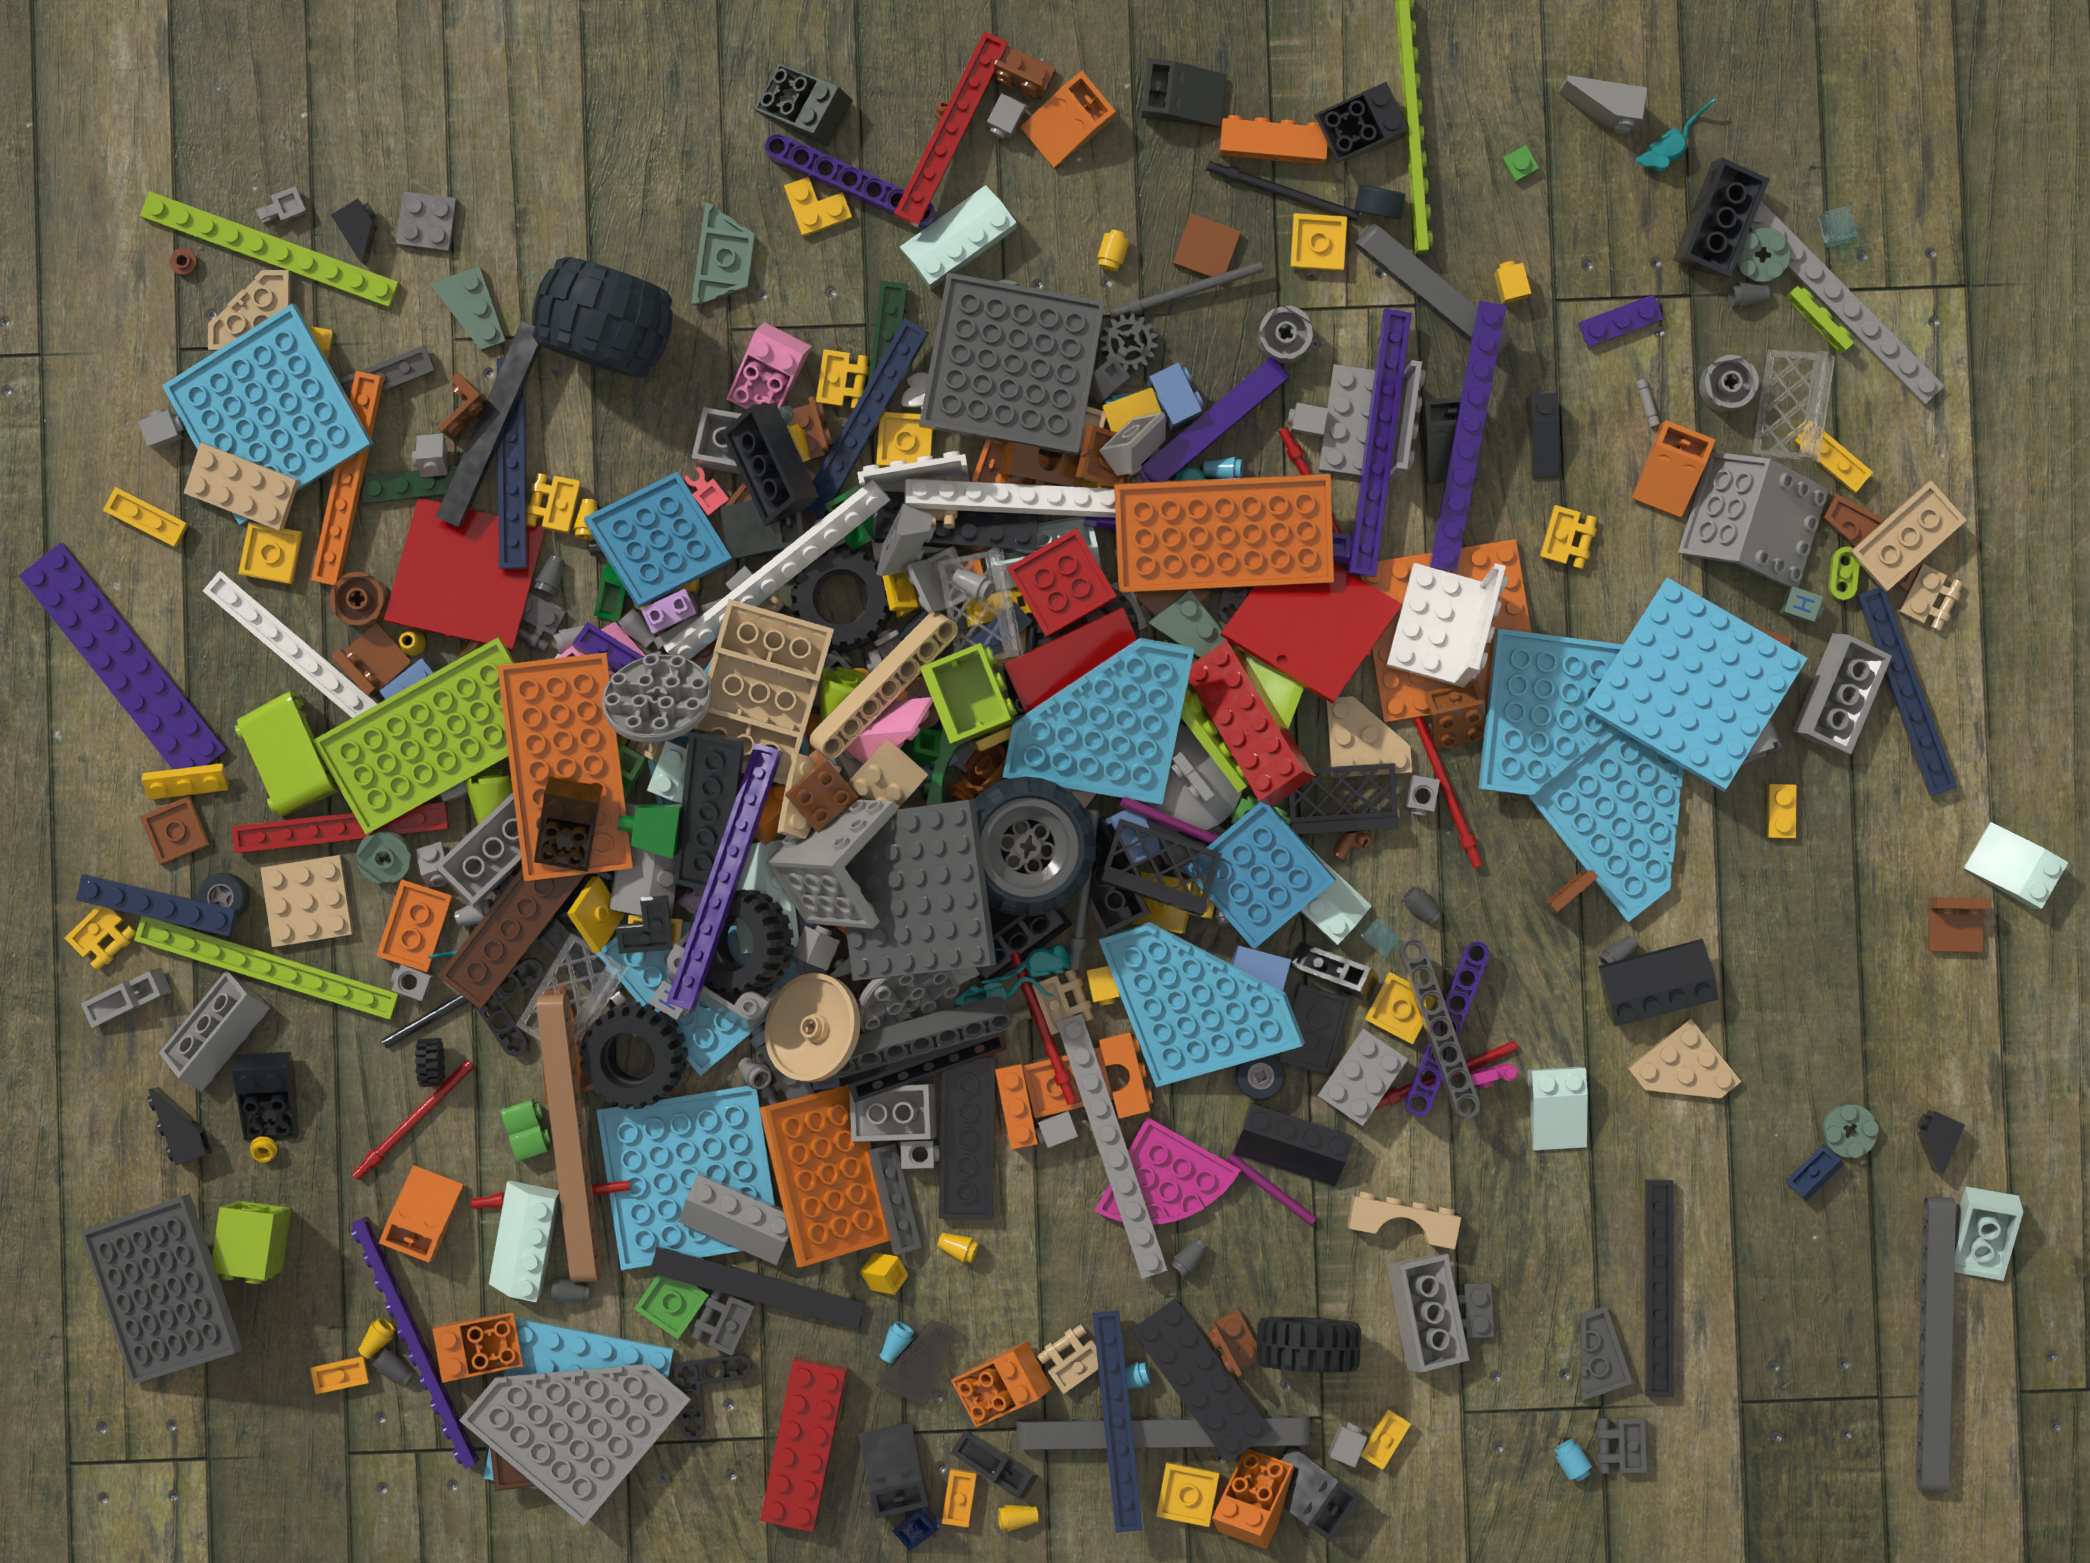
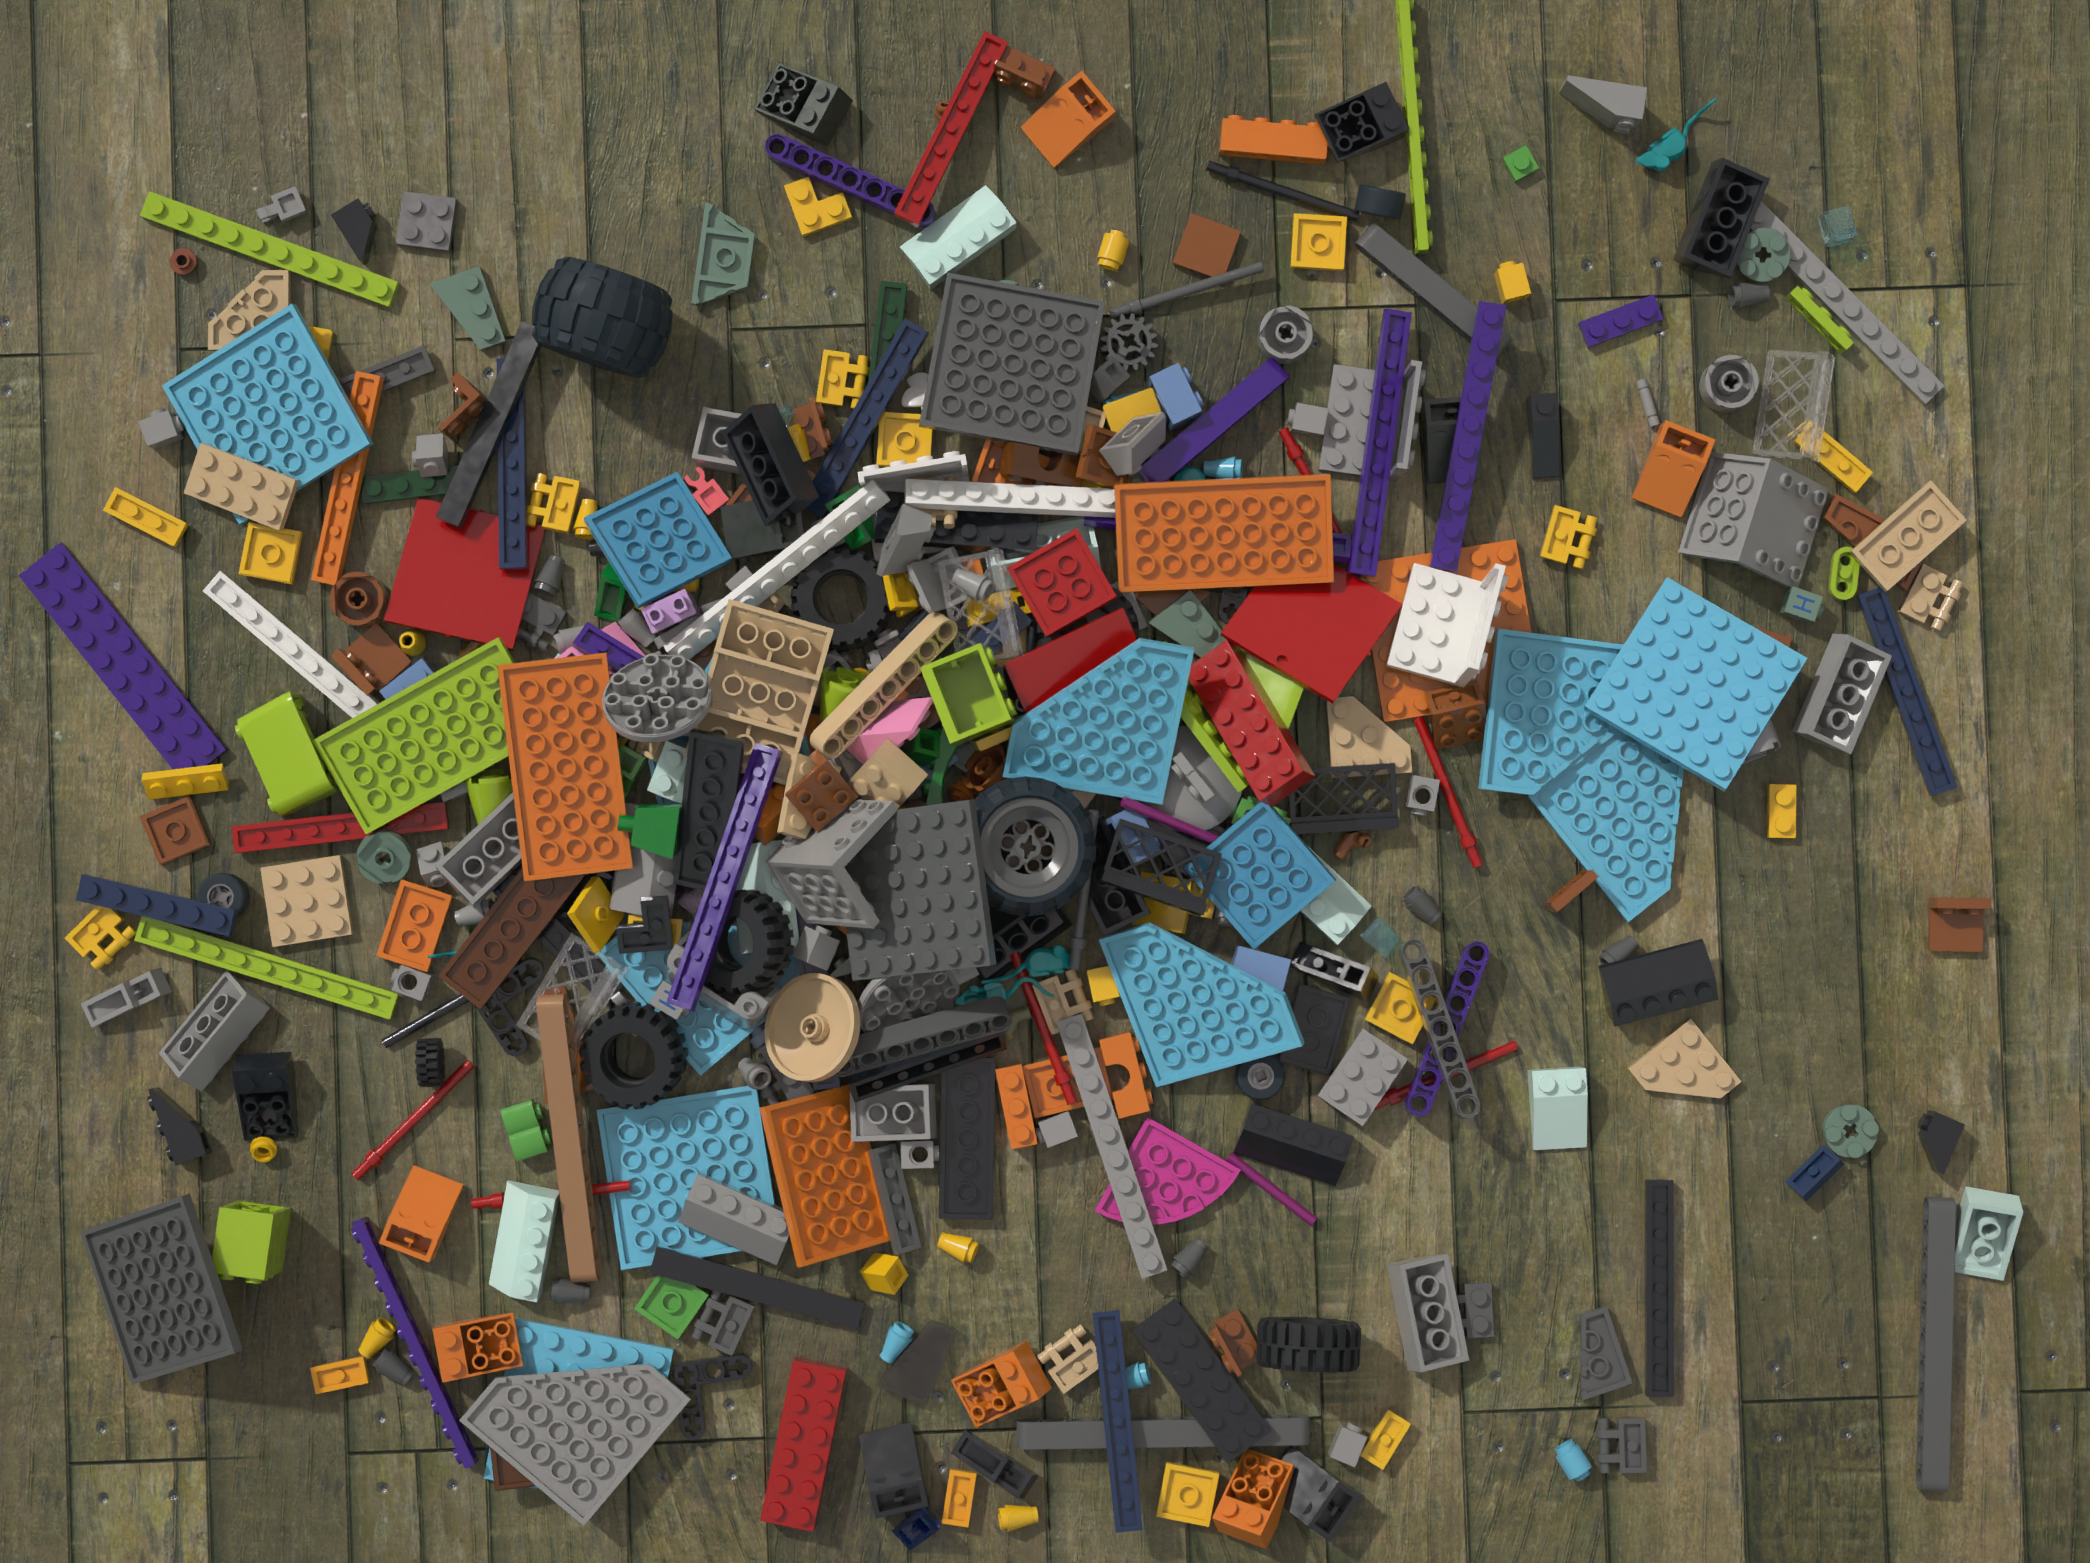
(568, 824): dark brown slope -> none
(768, 368): bright pink slope -> none
(1005, 117): light grey brick -> none
(1183, 93): pearl dark grey slope -> none
(1370, 1214): tan arch -> none
(1483, 1077): dark pink plate -> none
(2015, 866): light aqua slope -> none

